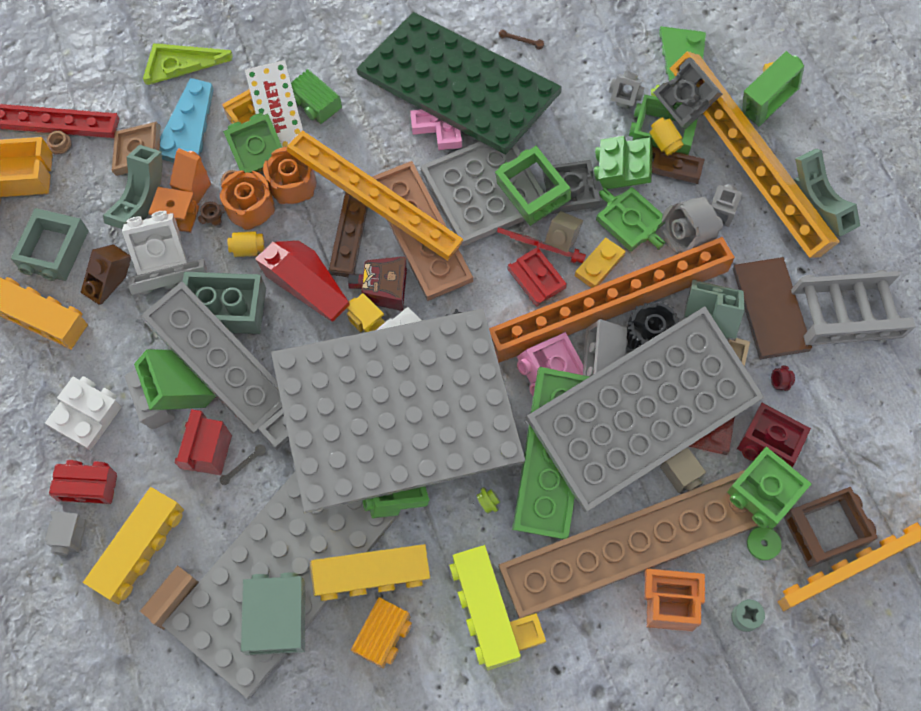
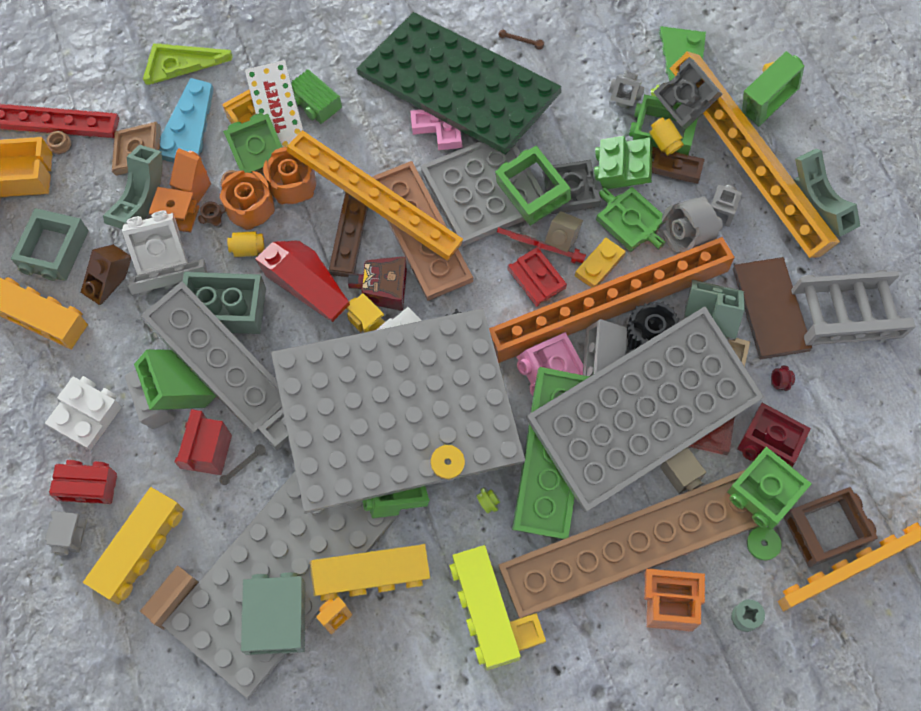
(333, 614): none -> light orange plate
(381, 633): light orange brick -> none
(454, 455): none -> yellow wheel

